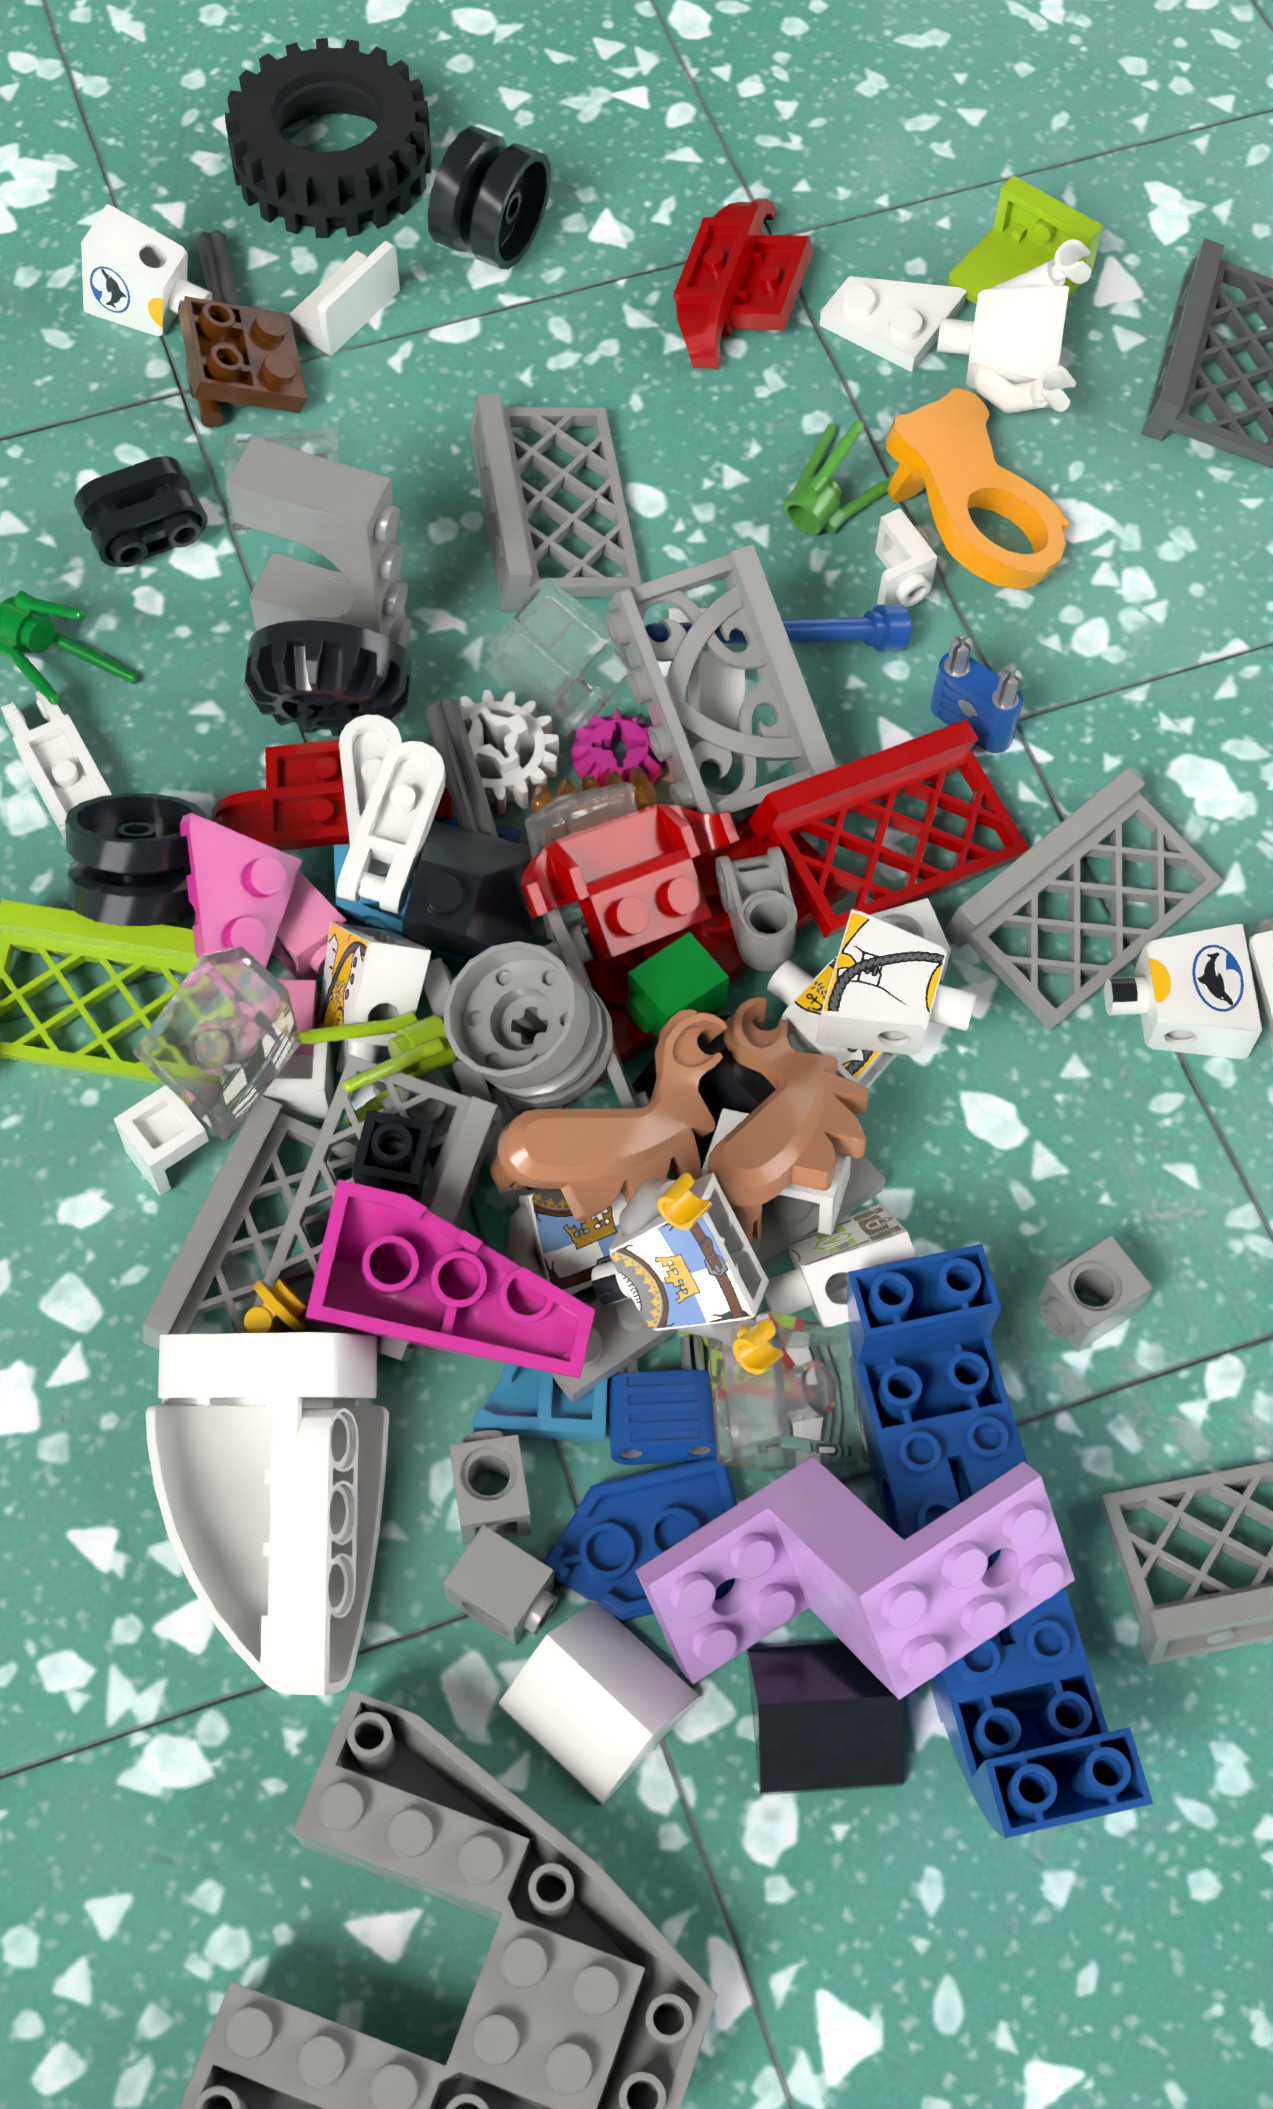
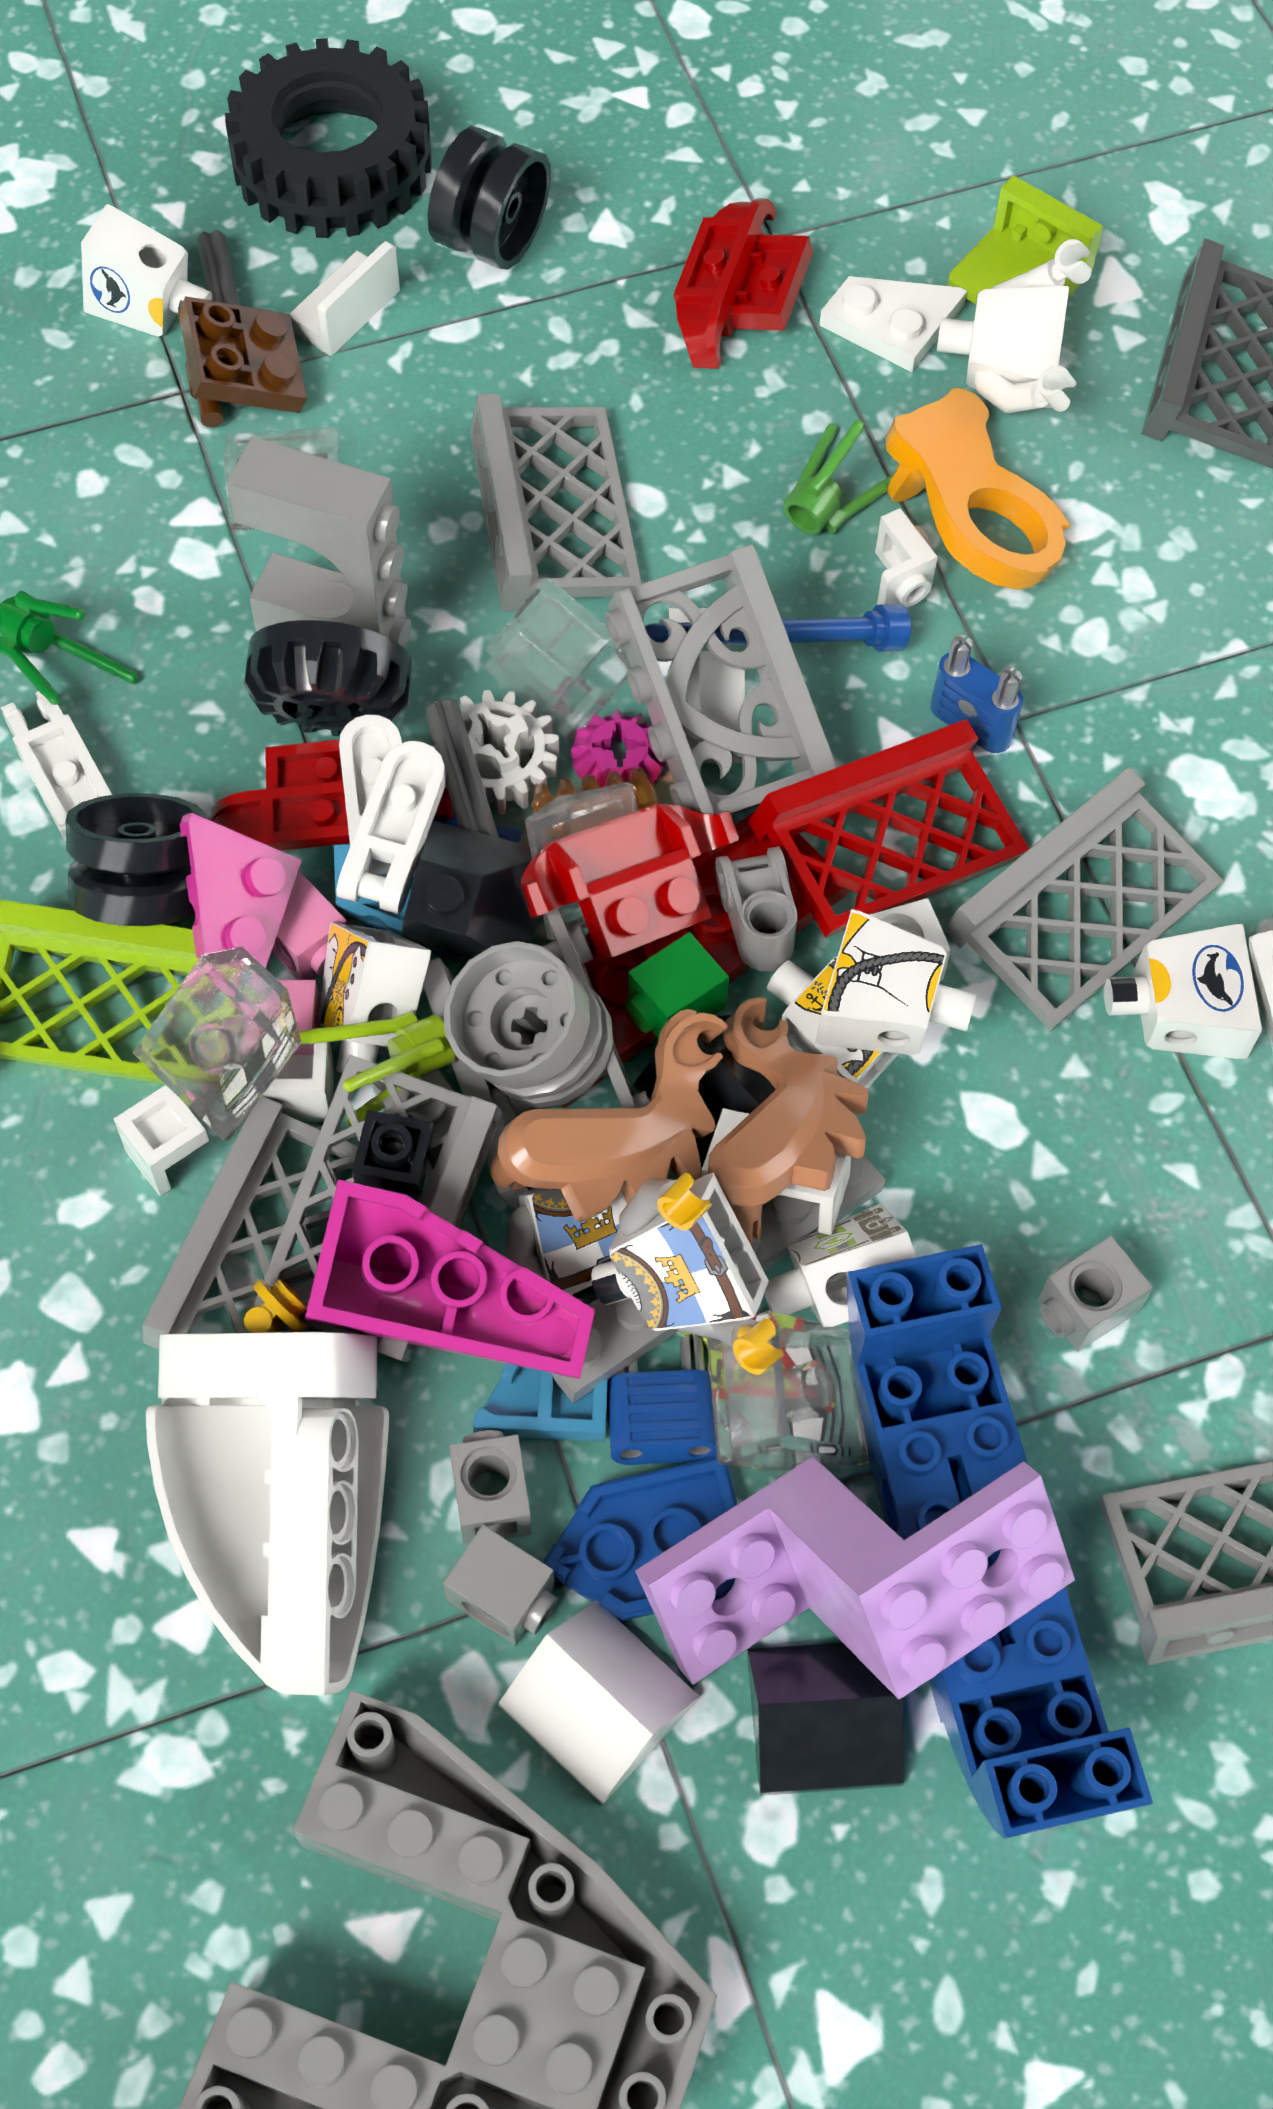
(140, 511): black brick -> none

